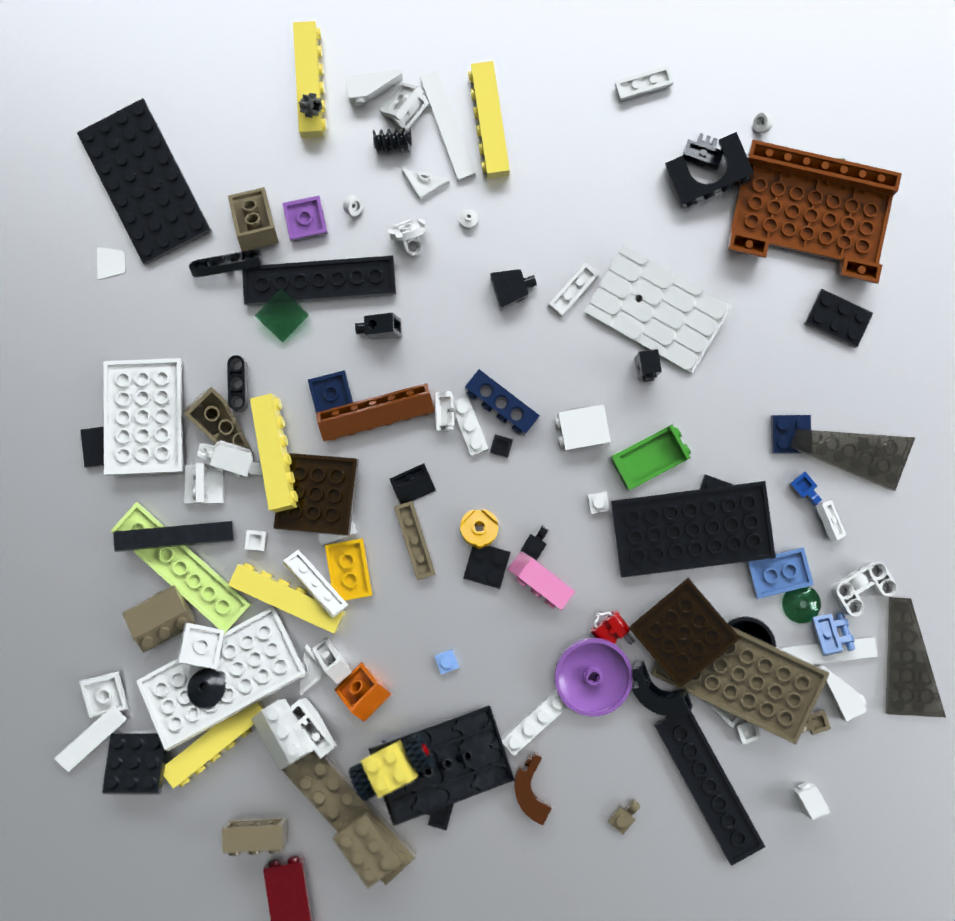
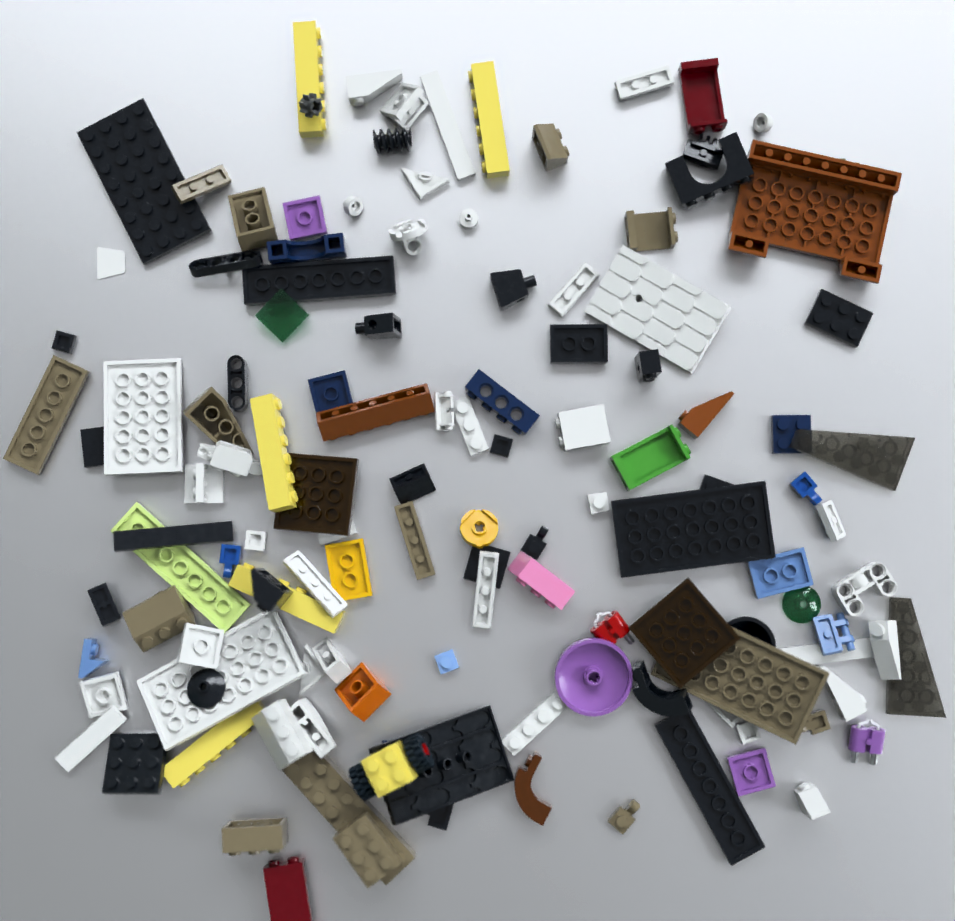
(46, 415): none -> dark tan plate
(64, 342): none -> black tile
(89, 663): none -> medium blue slope
(104, 604): none -> black hinge
(201, 184): none -> plate
(230, 556): none -> blue plate
(268, 590): none -> black slope
(325, 247): none -> dark blue arch
(485, 589): none -> white tile
(549, 145): none -> dark tan slope
(578, 343): none -> black plate
(650, 230): none -> dark tan panel
(699, 417): none -> dark orange slope
(702, 96): none -> dark red panel
(751, 771): none -> medium lavender plate
(866, 739): none -> medium lavender piece
(886, 648): none -> white slope

